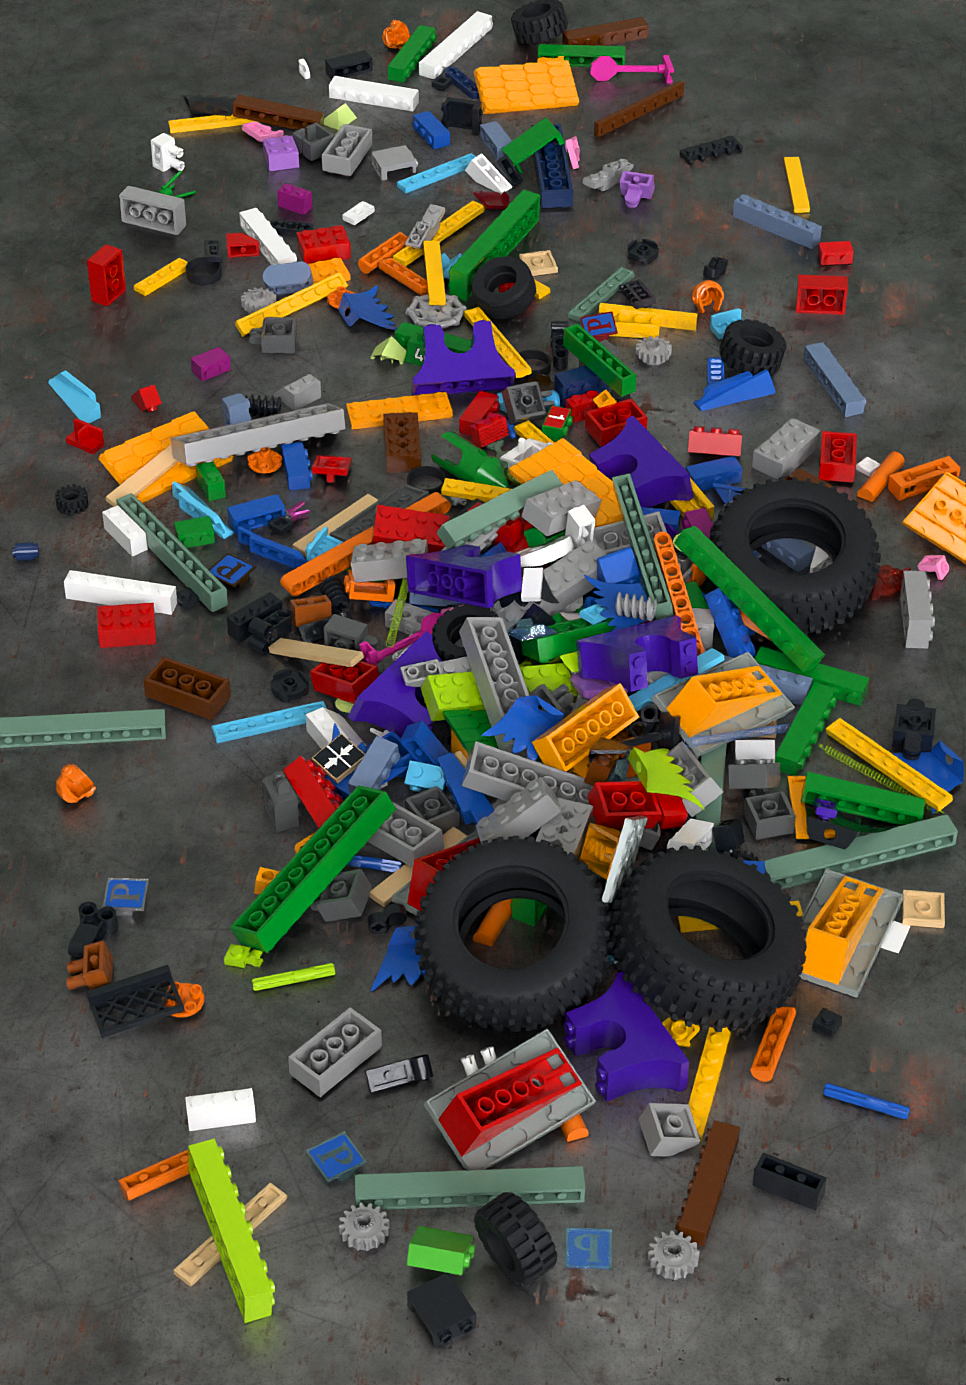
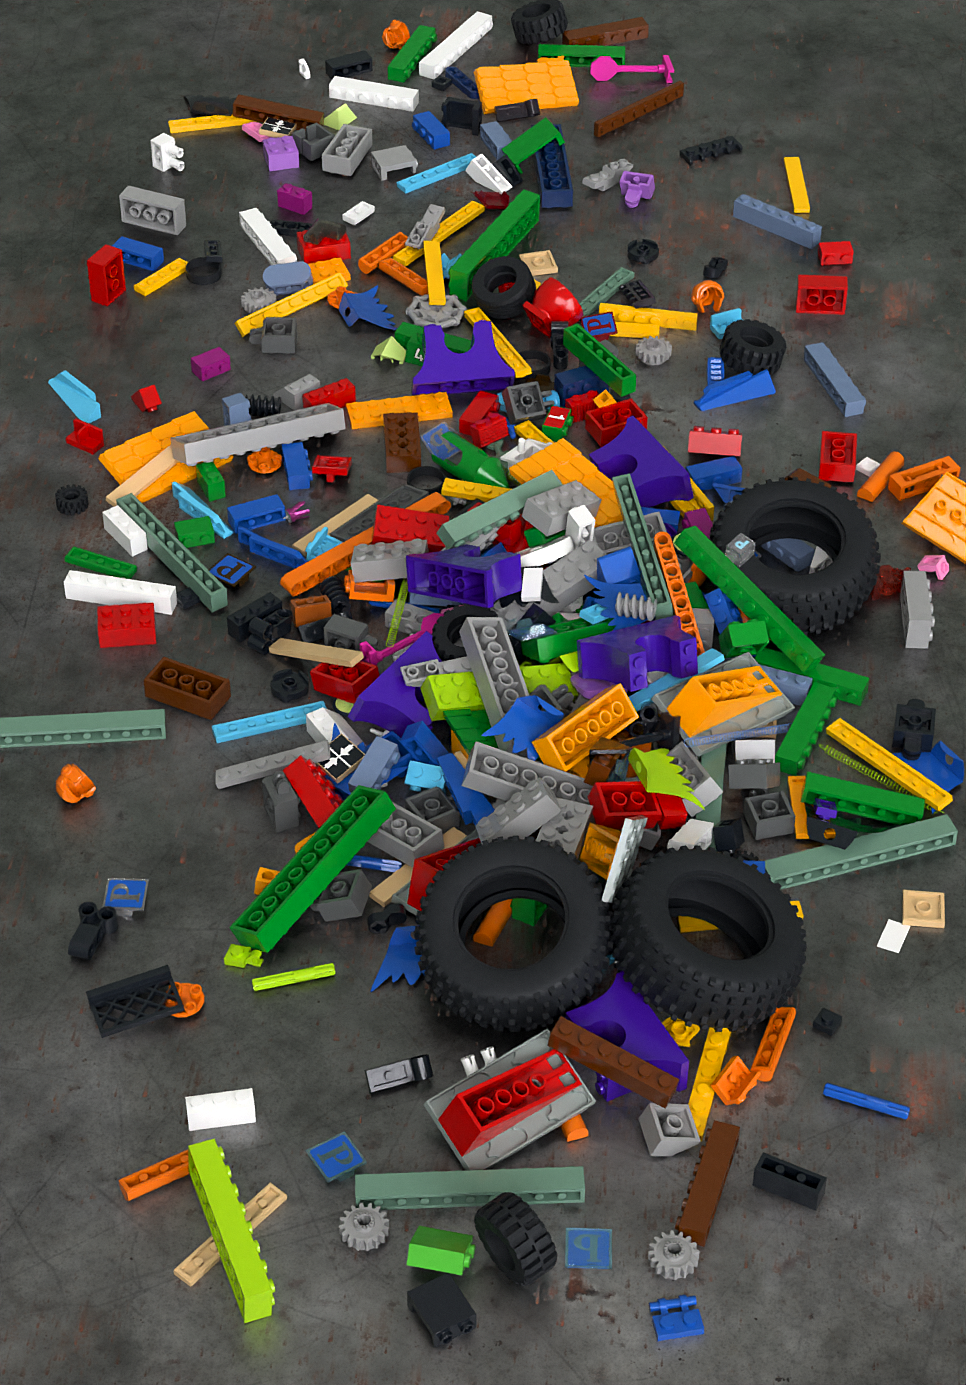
(25, 551): dark blue brick -> none
(95, 965): dark orange brick -> none
(100, 563): none -> green tile
(140, 253): none -> blue brick
(168, 190): green plant -> none
(241, 245): red slope -> none
(270, 764): none -> light grey plate
(277, 128): none -> tile
(281, 525): black plate -> none
(322, 229): none -> clear smoke brick
(335, 1052): light grey brick -> none
(337, 394): none -> red brick
(437, 444): none -> clear piece
(517, 110): none -> black plate
(552, 303): none -> red plate
(574, 151): bright pink wing -> none
(613, 1062): none -> reddish brown brick
(676, 1324): none -> blue plate
(734, 1081): none -> orange bracket
(740, 549): none -> clear brick
(743, 638): none -> green brick
(786, 449): light grey brick -> none
(846, 930): piece -> none

